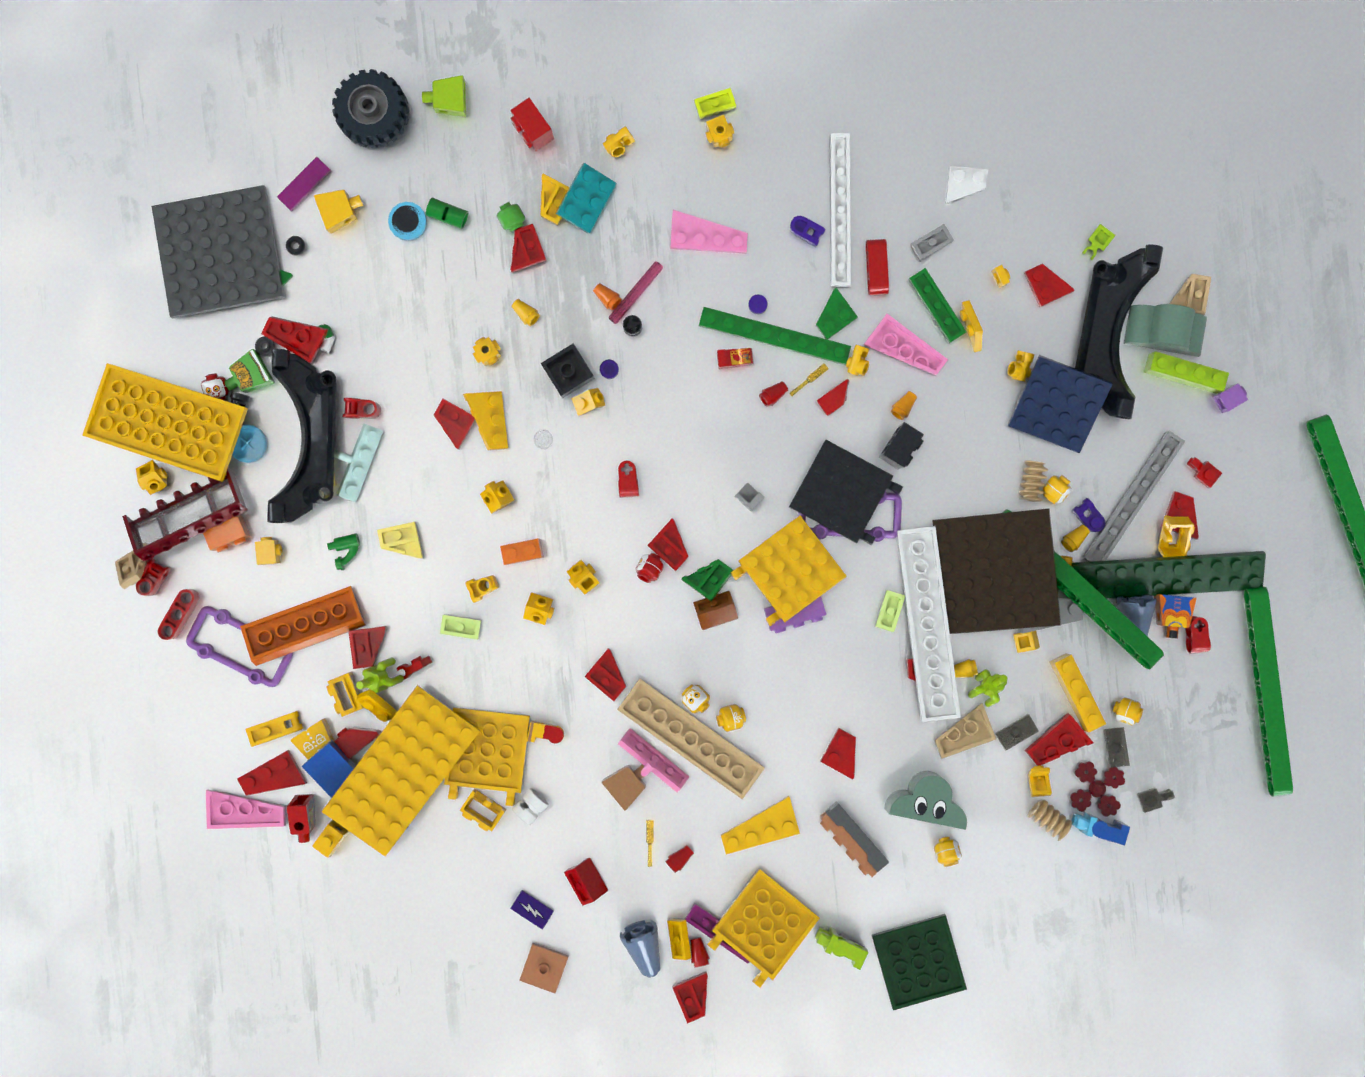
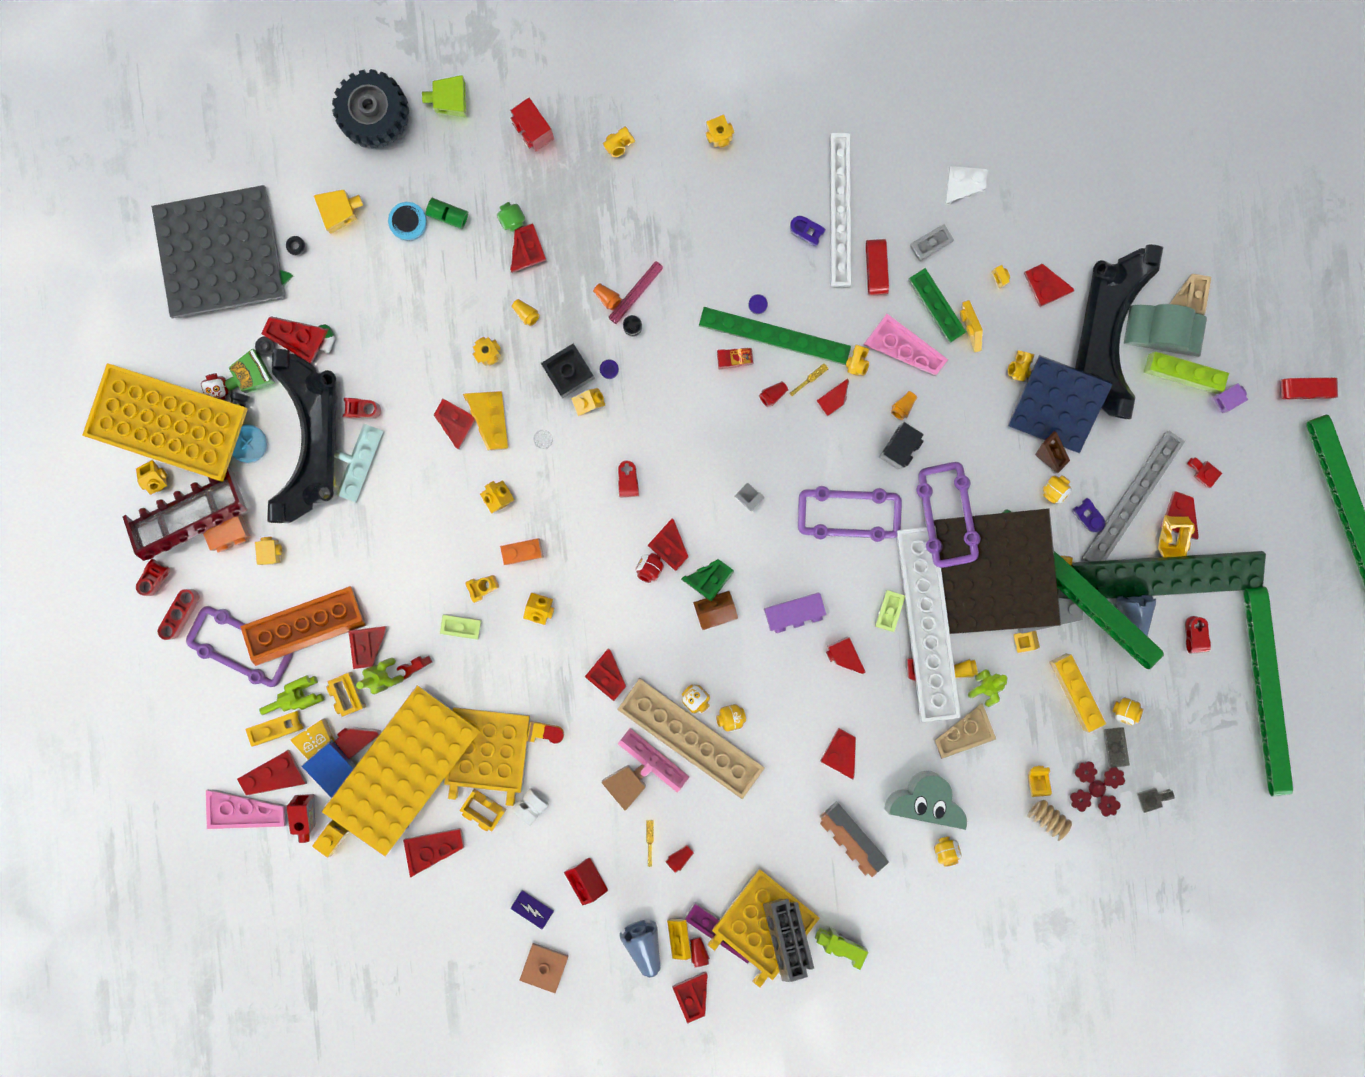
(129, 569): tan wing -> none
(294, 697): none -> lime plant
(304, 184): magenta tile -> none
(342, 543): green plant -> none
(376, 705): yellow plate -> none
(401, 539): light yellow wing -> none
(431, 848): none -> red wing
(551, 198): yellow wing -> none
(582, 576): yellow brick -> none
(586, 198): teal plate -> none
(703, 235): bright pink wing -> none
(715, 103): neon yellow plate -> none
(768, 826): yellow wing -> none
(788, 939): none -> flat silver brick
(791, 570): yellow plate -> none
(835, 315): green wing -> none
(842, 492): black plate -> none
(845, 655): none -> red slope
(919, 962): dark green tile -> none
(925, 491): none -> medium lavender bar
(1016, 732): clear smoke plate -> none
(1033, 481): tan piece -> none
(1053, 453): none -> reddish brown slope
(1058, 740): red wing -> none
(1075, 538): yellow cone -> none
(1091, 825): blue hips -> none
(1100, 239): lime plate -> none
(1174, 612): torso -> none
(1309, 388): none -> red beam

